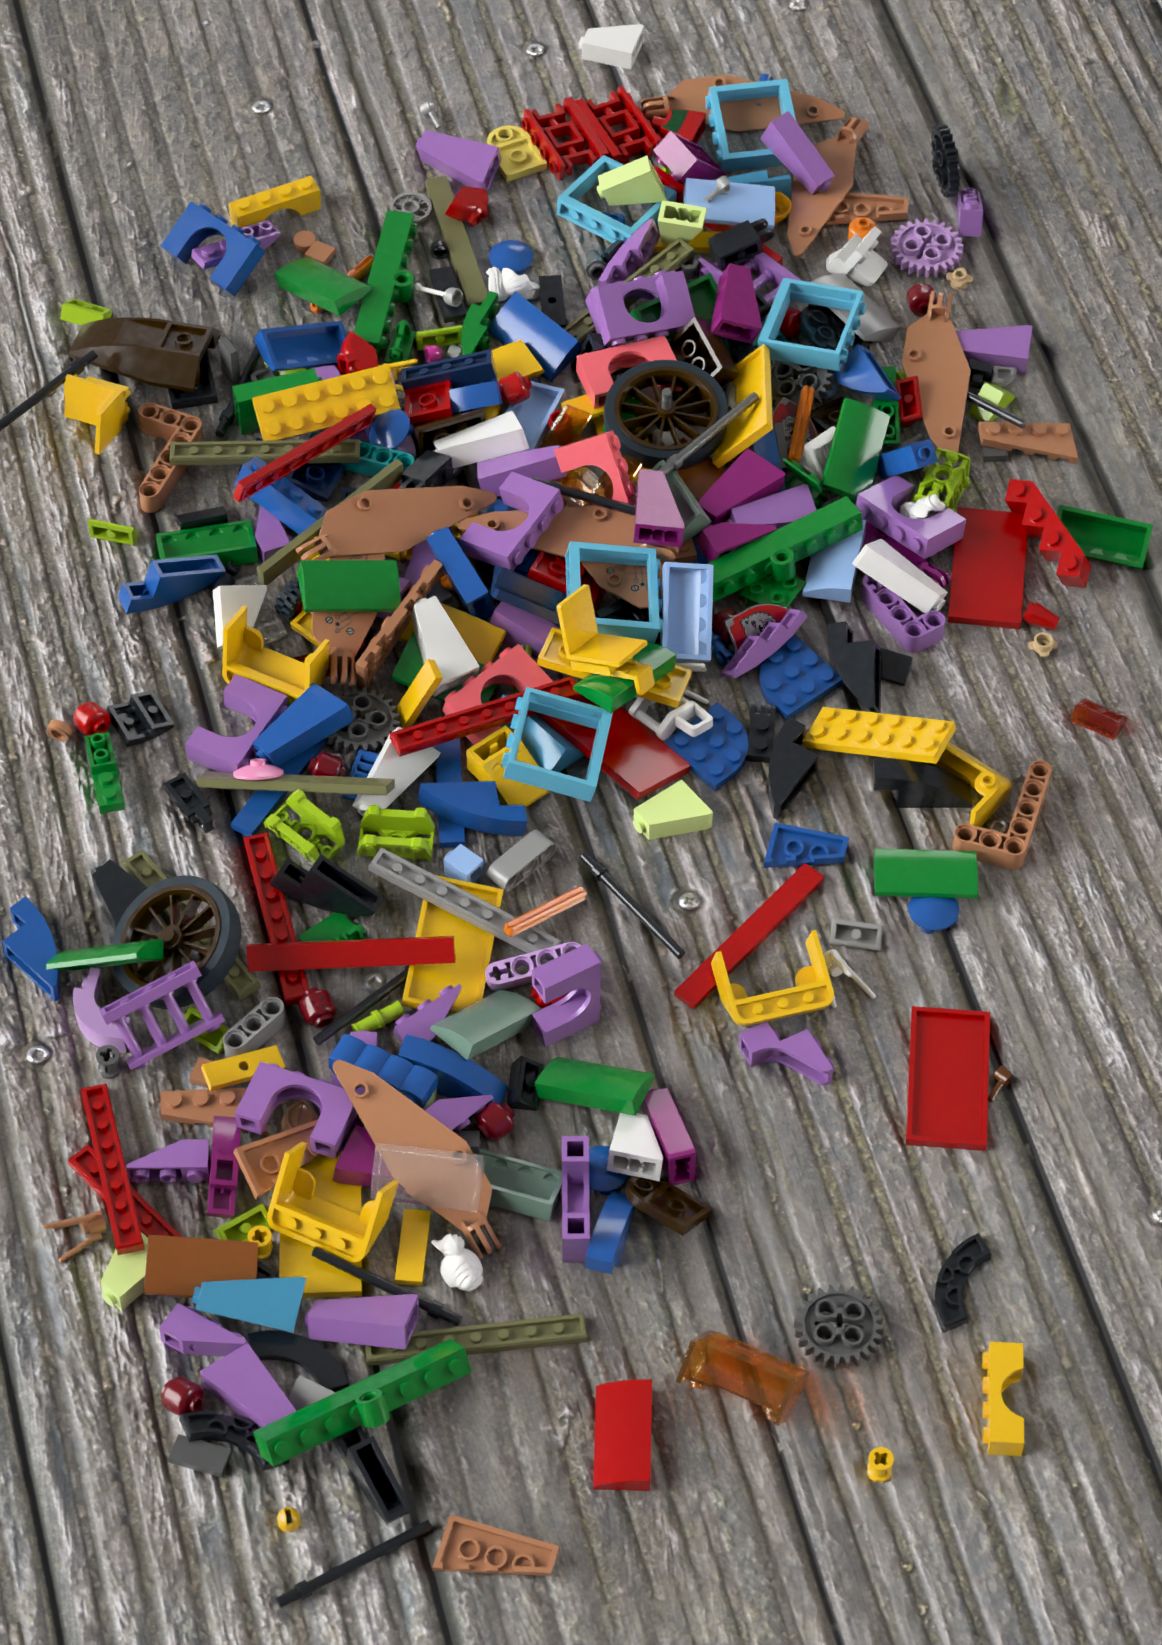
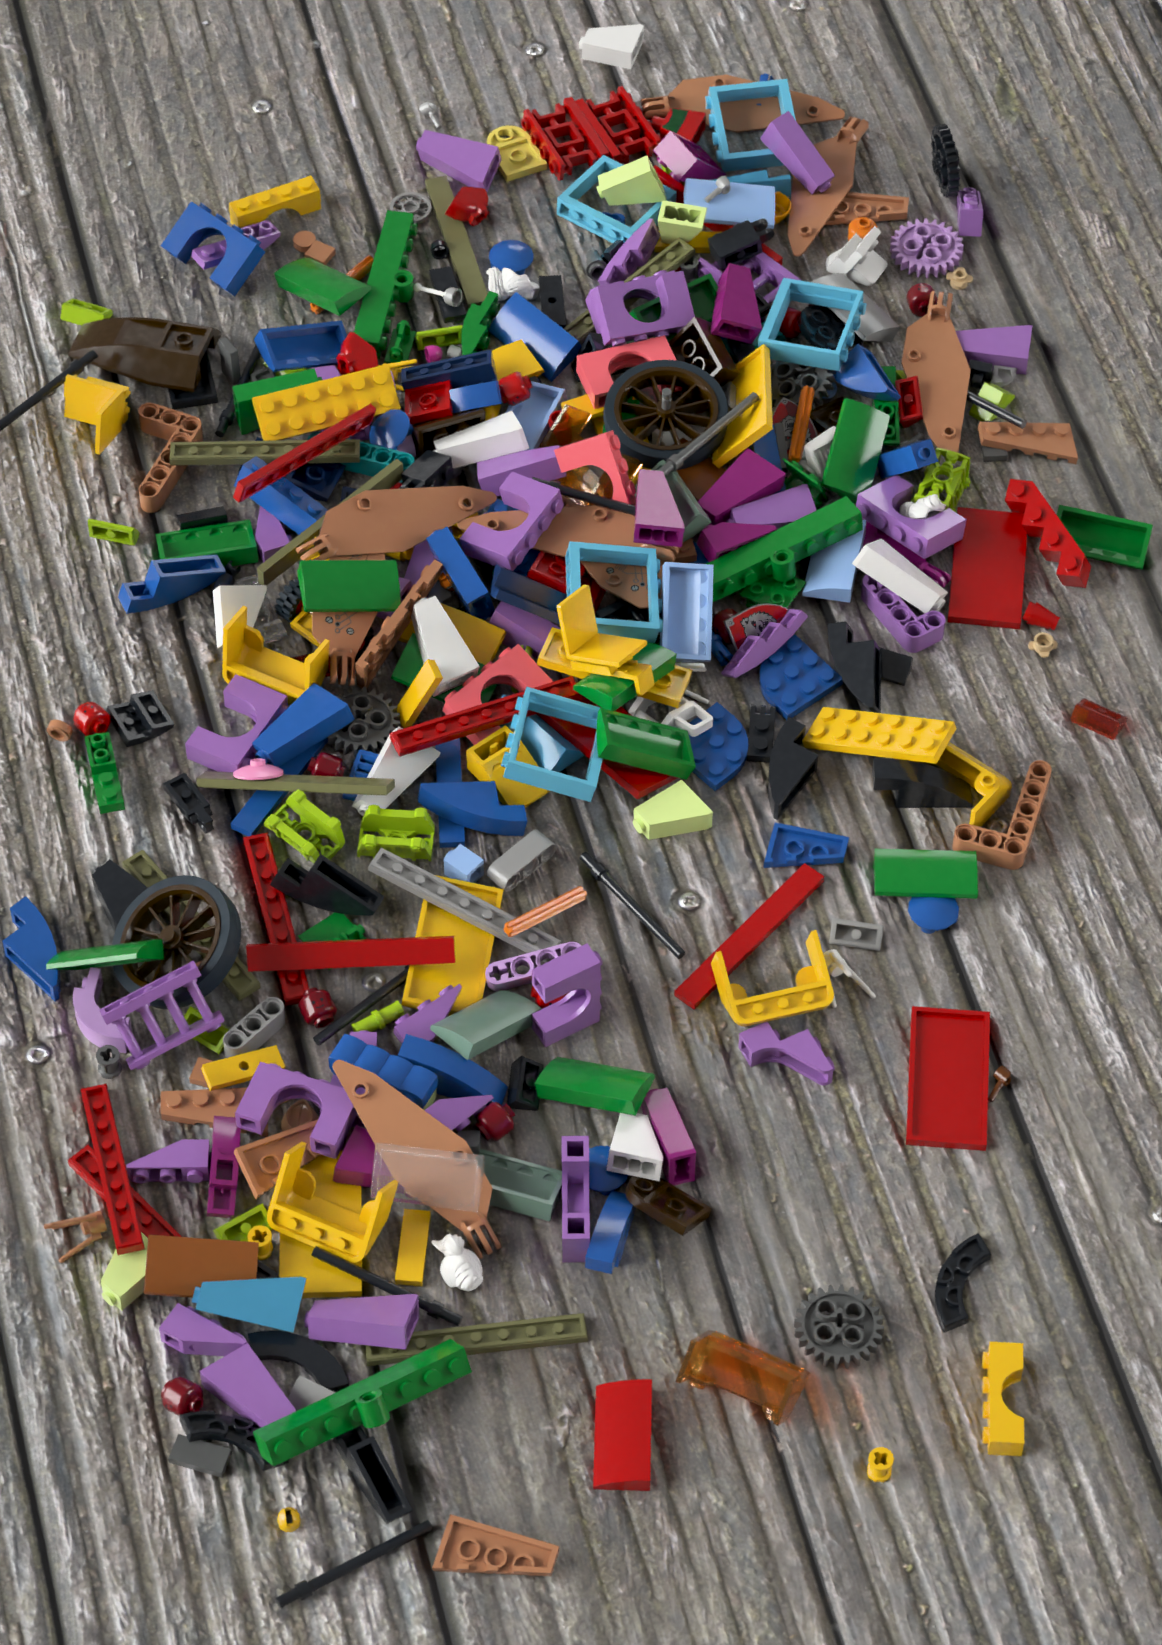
(644, 744): none -> green slope

